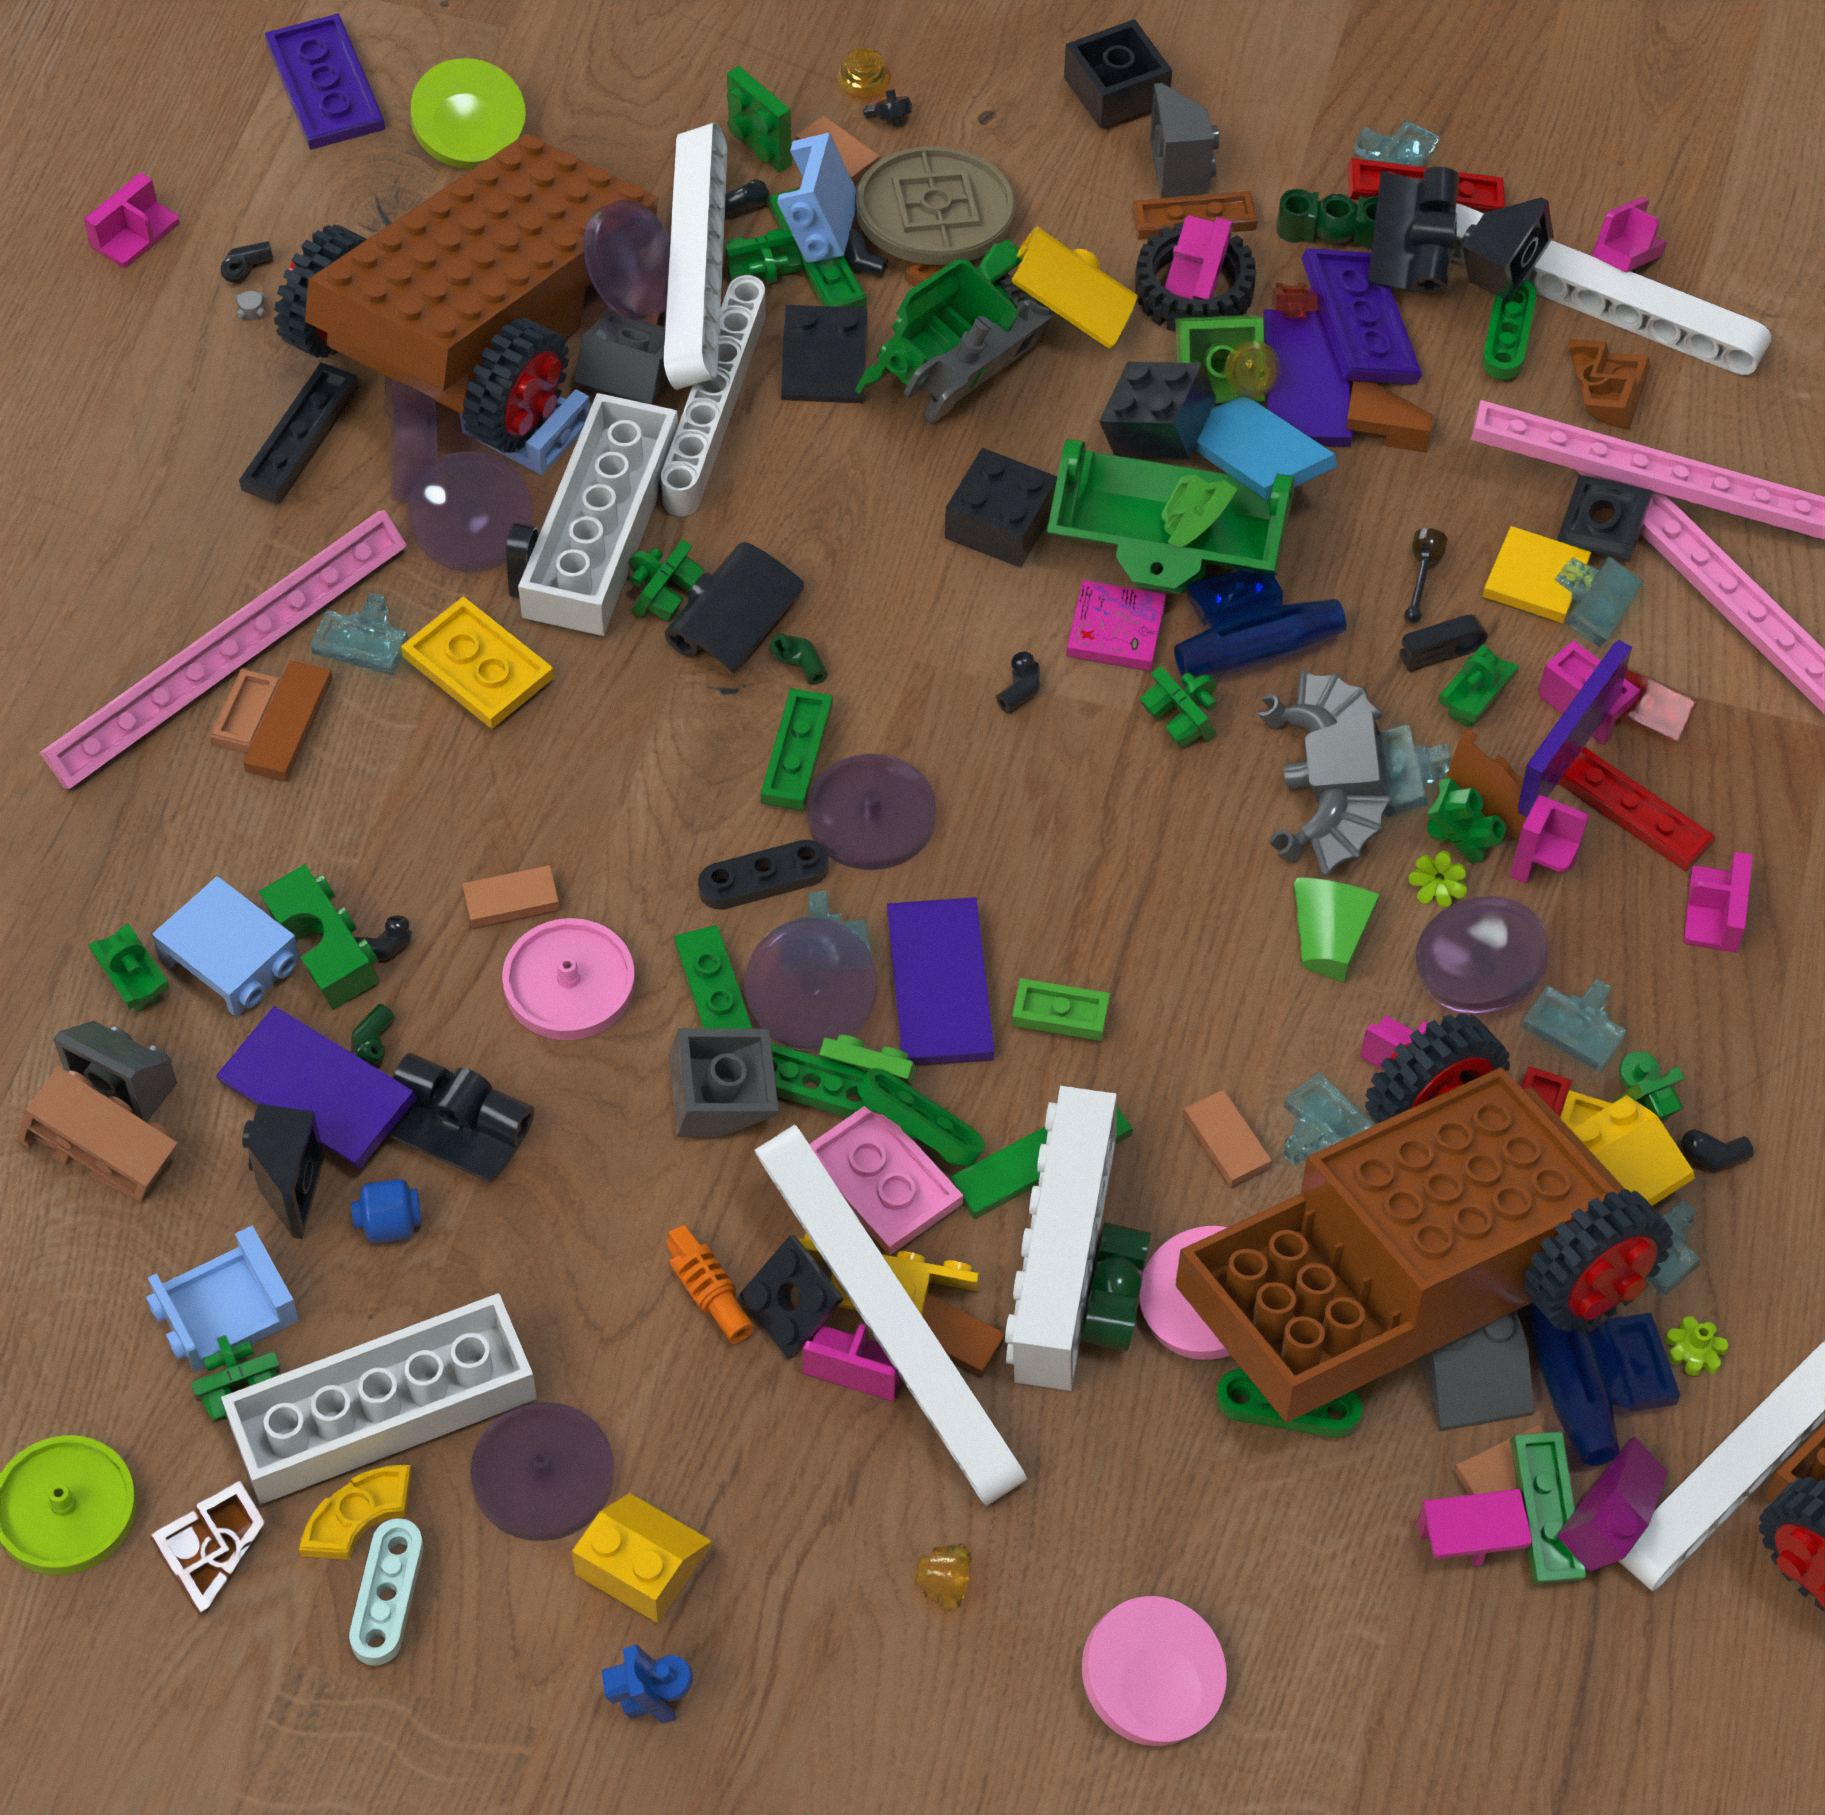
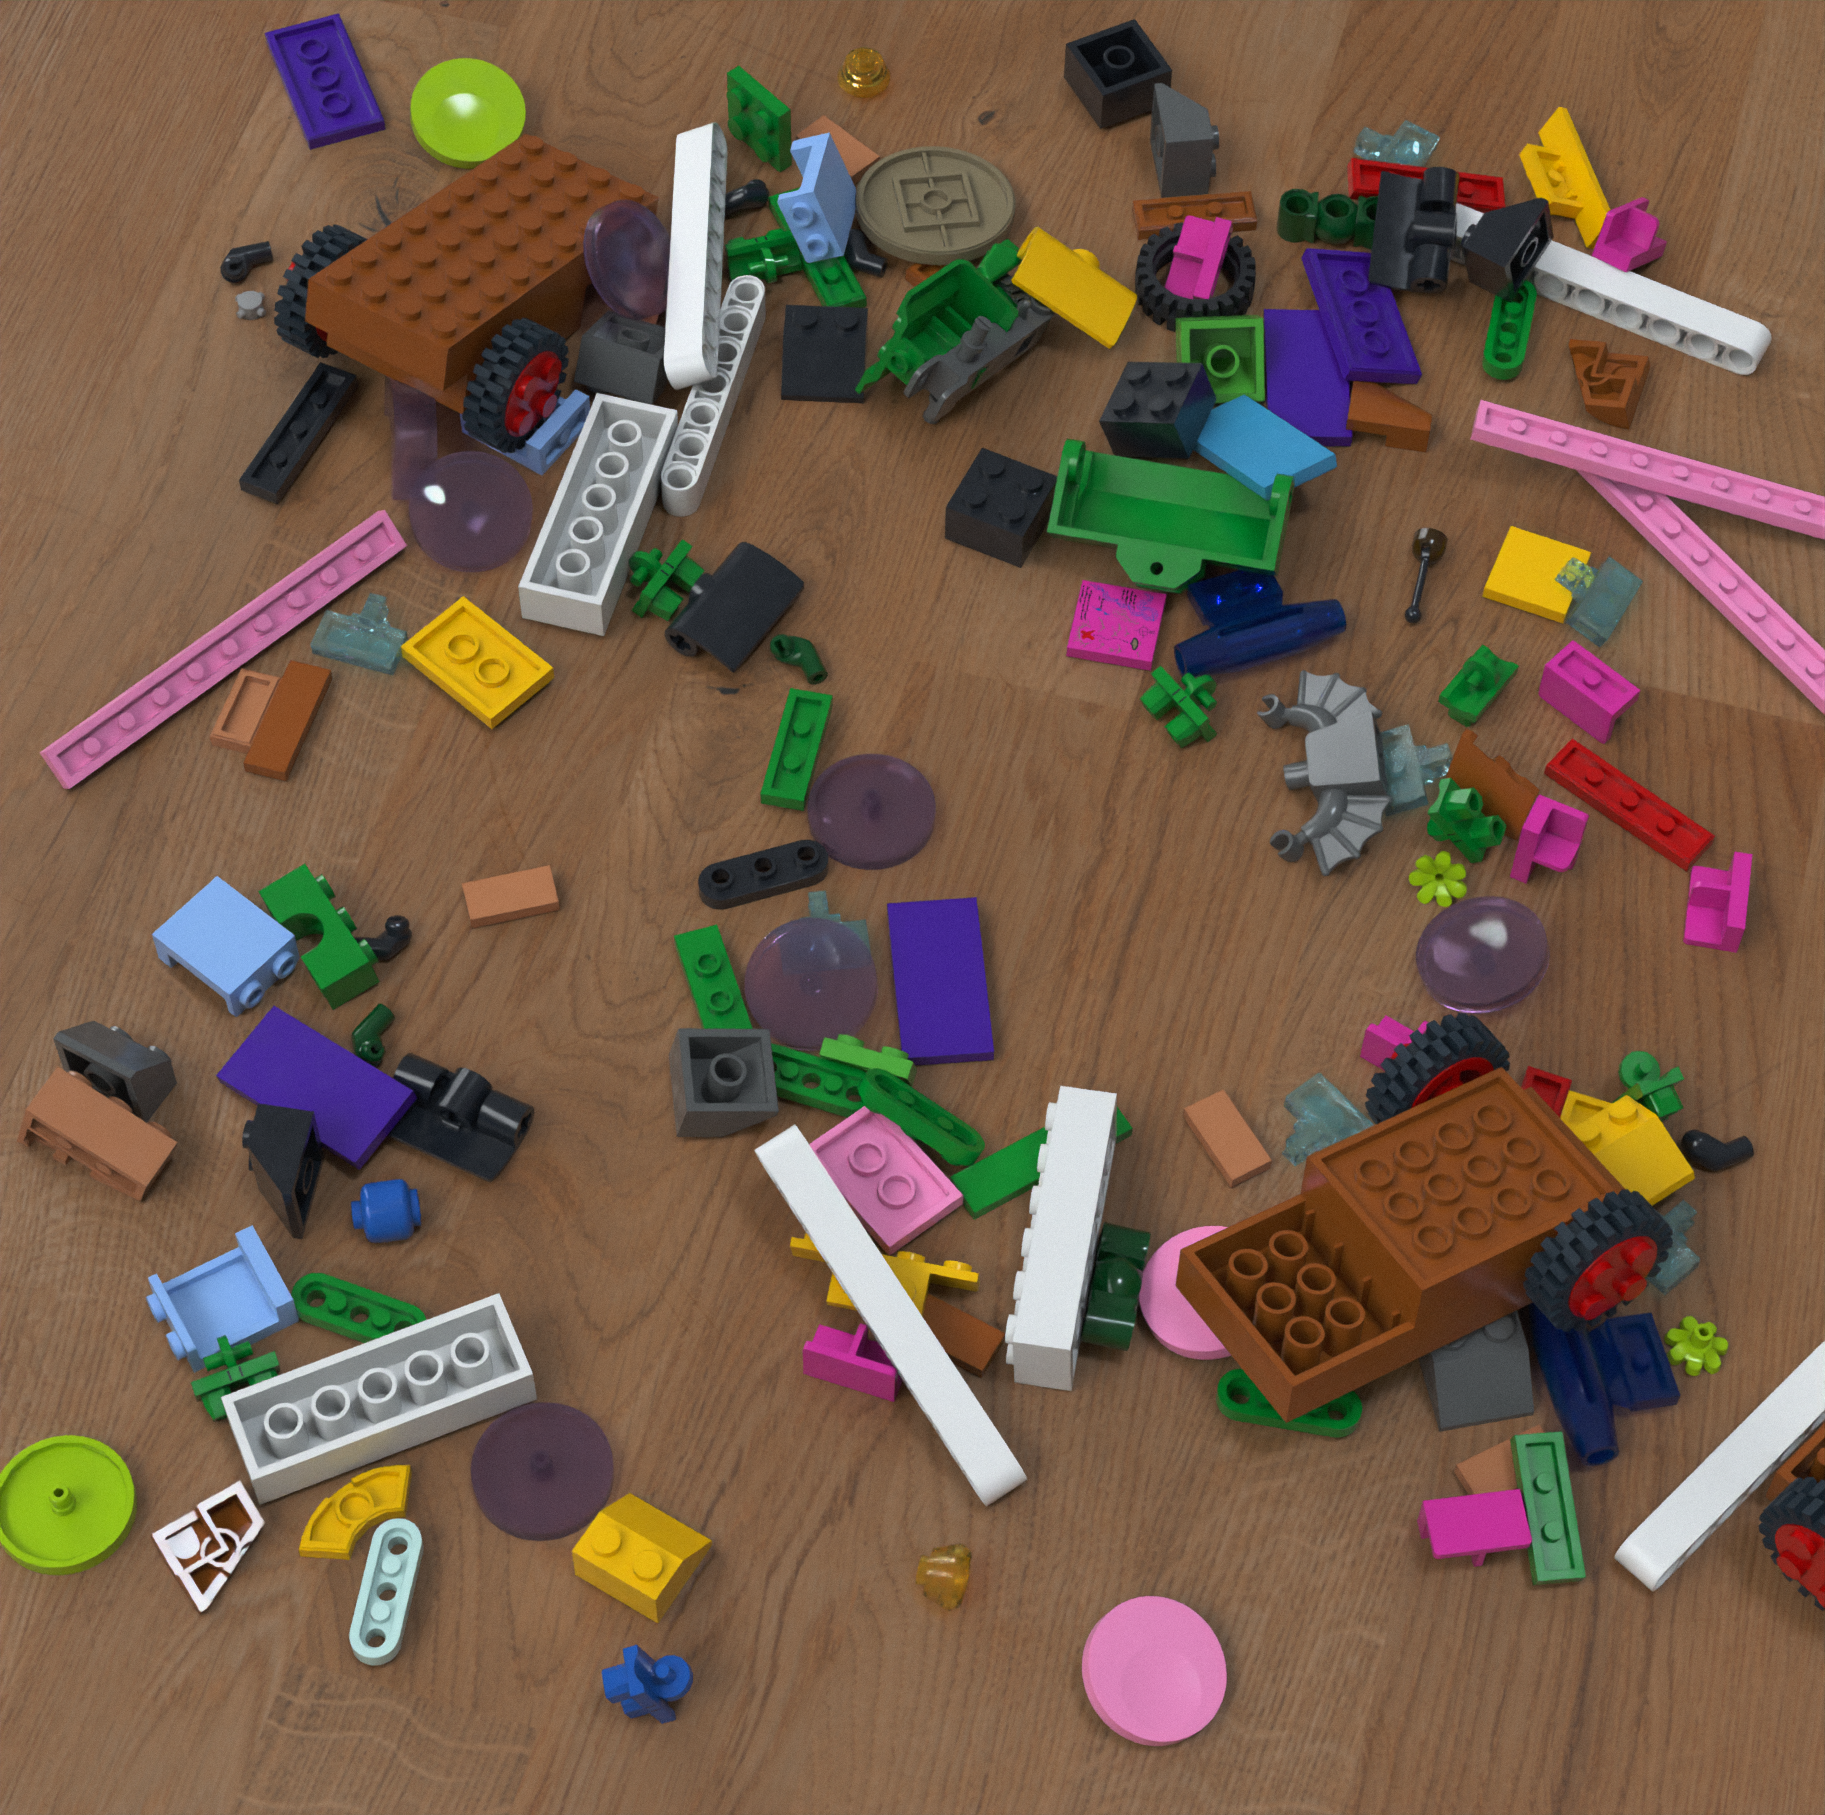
(129, 222): dark pink panel -> none
(130, 968): green hips -> none
(347, 1301): none -> green plate
(518, 552): black piece -> none
(568, 979): bright pink piece -> none
(708, 1284): orange hinge -> none
(770, 1296): black piece -> none
(890, 108): black piece -> none
(1025, 682): black arm -> none
(1060, 1009): bright green plate -> none
(1194, 508): bright green slope -> none
(1245, 381): clear yellow cone -> none
(1294, 300): clear red plate -> none
(1331, 924): bright green slope -> none
(1442, 641): black piece -> none
(1565, 176): none -> yellow bracket
(1575, 727): dark purple tile -> none
(1577, 1024): clear light blue hinge -> none
(1615, 1508): magenta slope -> none
(1619, 534): black piece -> none
(1660, 705): clear red plate -> none

